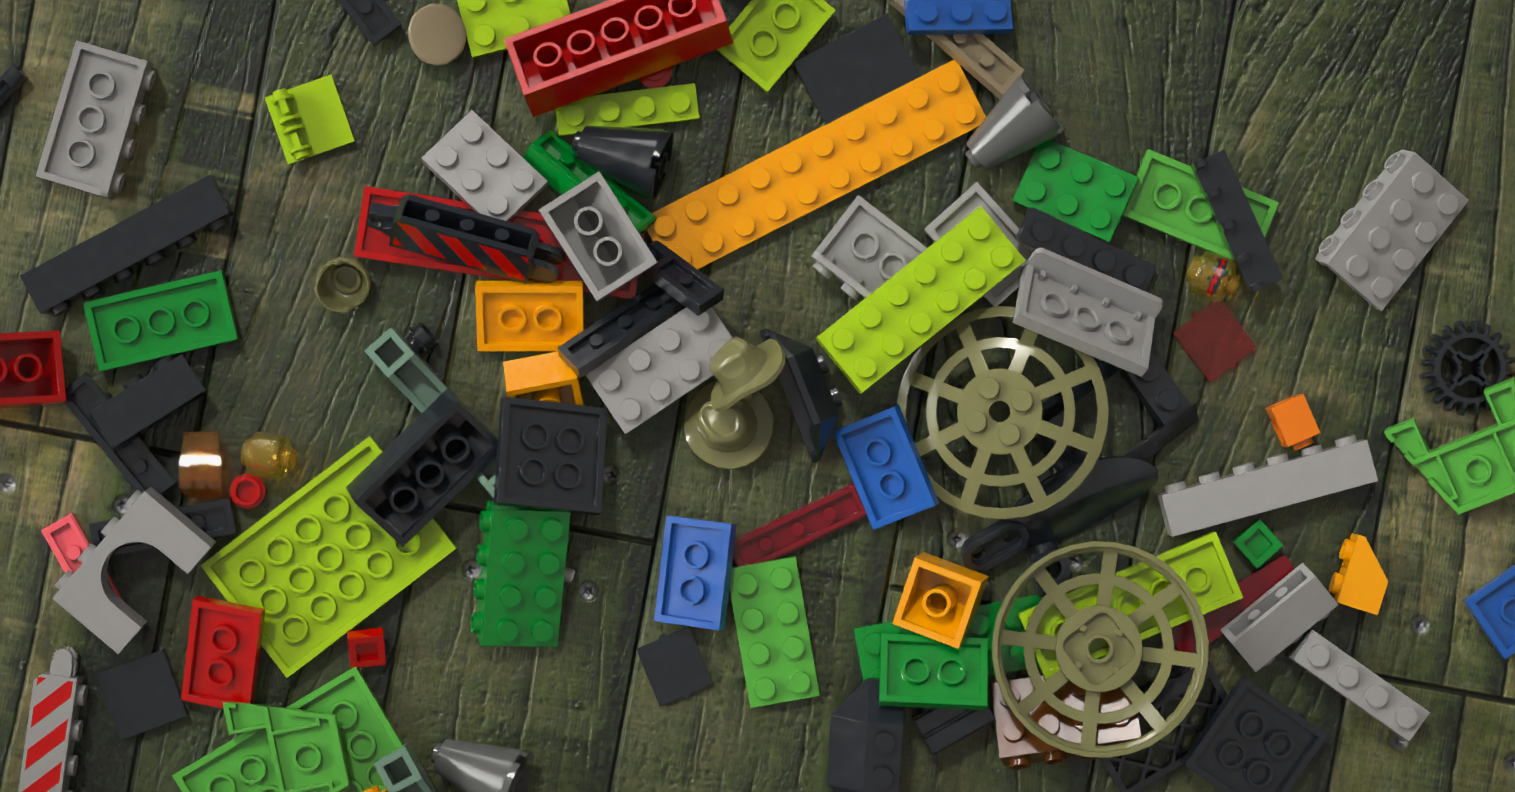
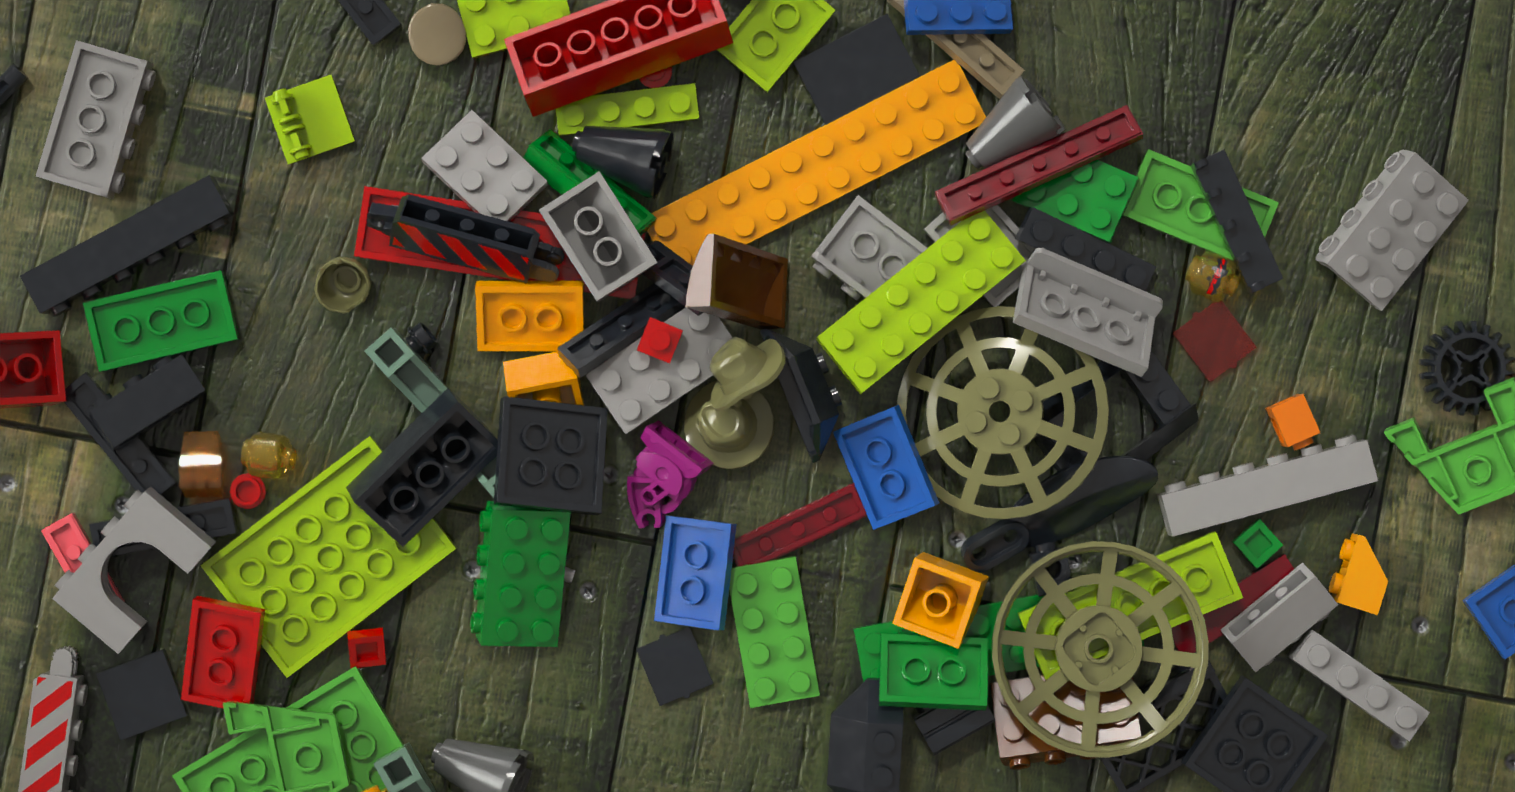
(659, 340): none -> red plate
(663, 469): none -> magenta piece
(738, 283): none -> reddish brown slope
(1038, 165): none -> dark red tile

